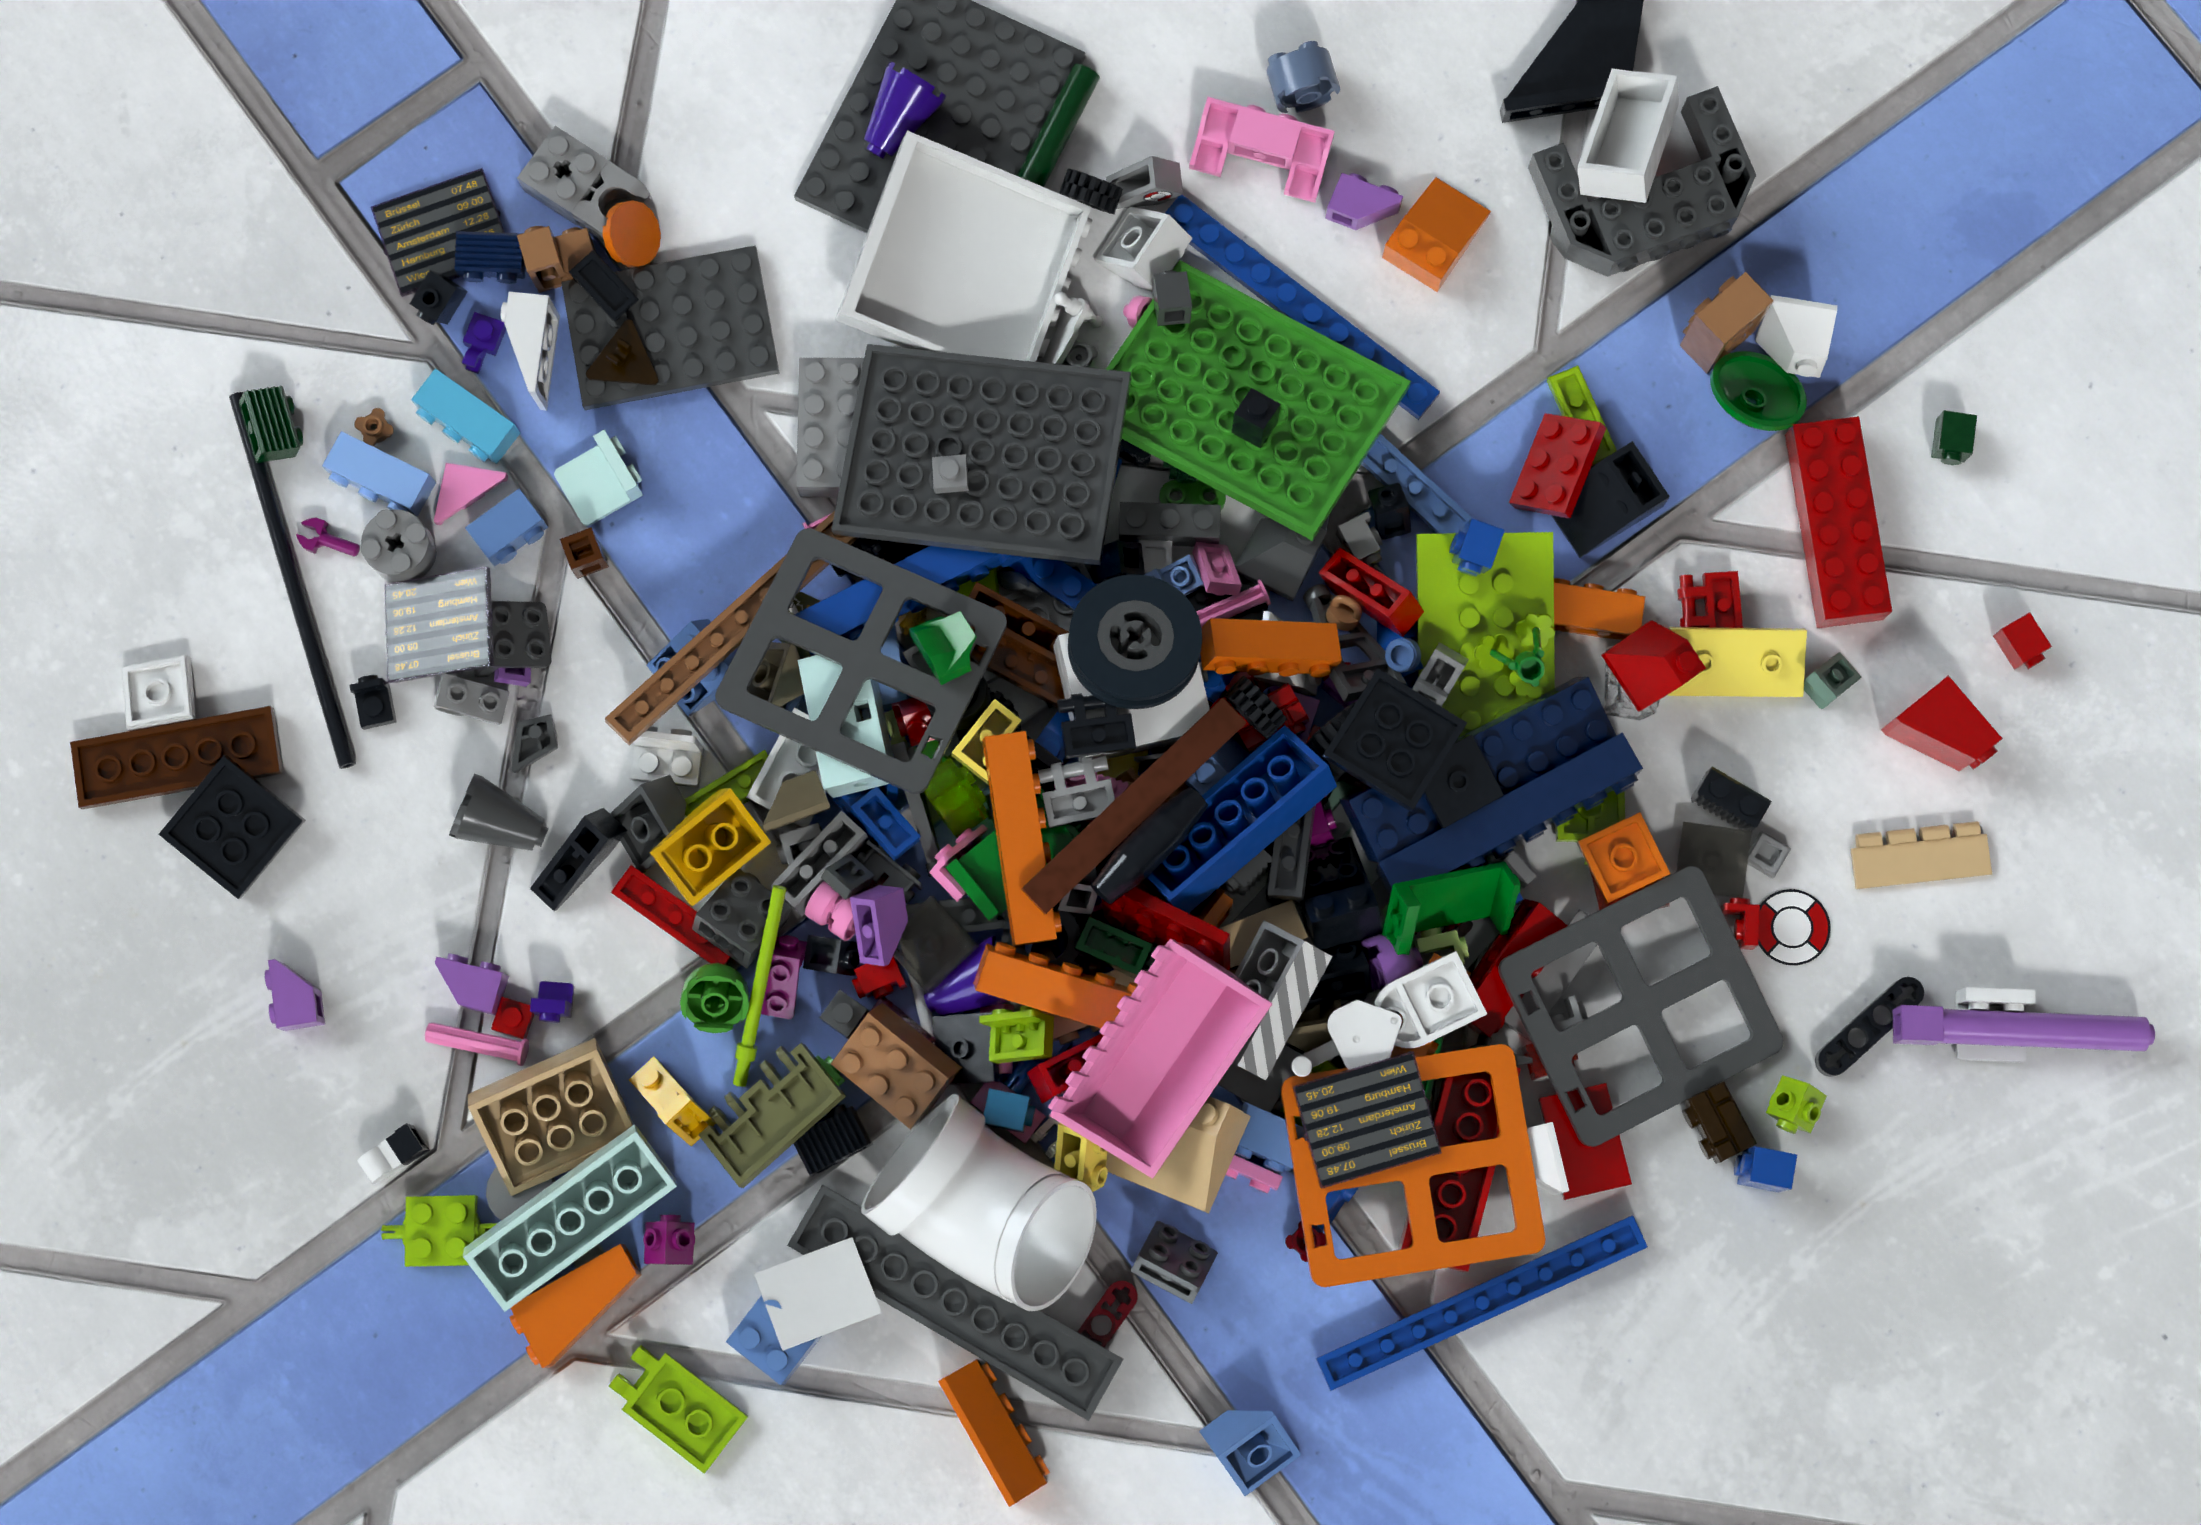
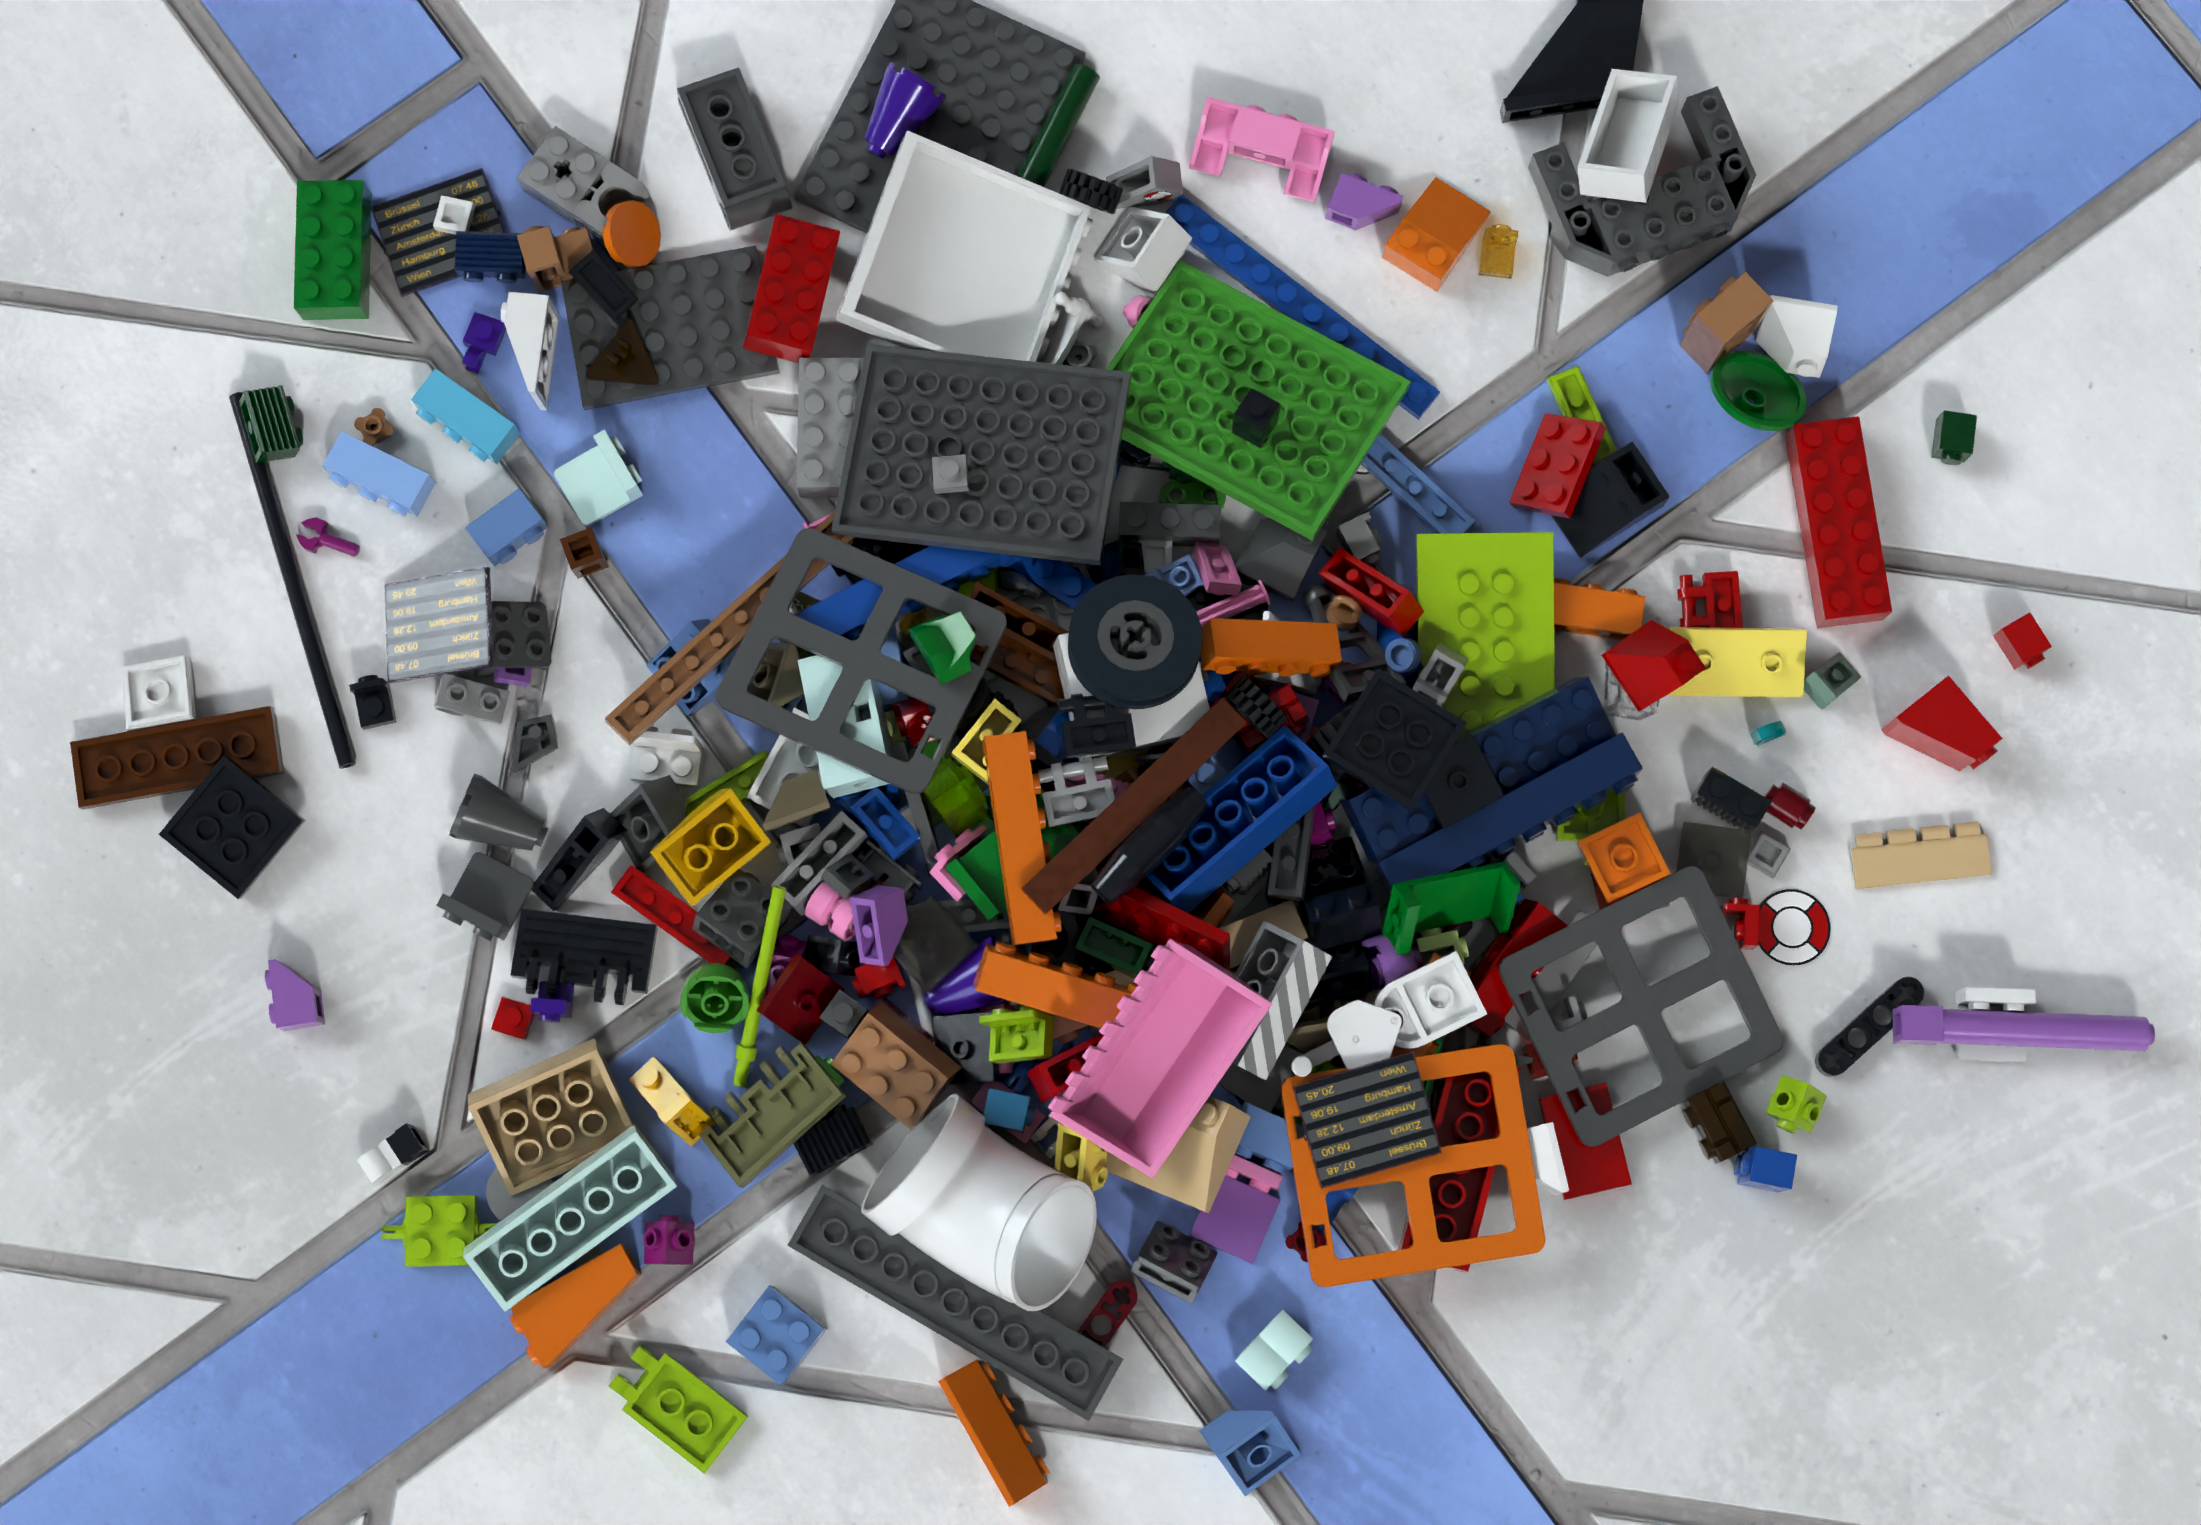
(332, 249): none -> green brick
(392, 529): light grey brick -> none
(437, 298): black brick -> none
(453, 215): none -> white tile
(463, 487): bright pink tile -> none
(472, 985): medium lavender slope -> none
(477, 1042): bright pink axle -> none
(487, 897): none -> dark grey bracket
(583, 949): none -> black hinge
(744, 175): none -> dark grey hinge
(791, 289): none -> red brick
(799, 999): none -> dark red plate
(818, 1293): white sticker -> none
(1172, 298): dark grey brick -> none
(1236, 1219): none -> medium lavender tile
(1275, 1350): none -> light aqua brick
(1302, 78): sand blue brick -> none
(1390, 511): black bracket -> none
(1476, 547): blue brick -> none
(1481, 1302): blue plate -> none
(1498, 251): none -> clear yellow bracket
(1527, 666): lime plant -> none
(1768, 733): none -> teal tile
(1789, 806): none -> dark red brick

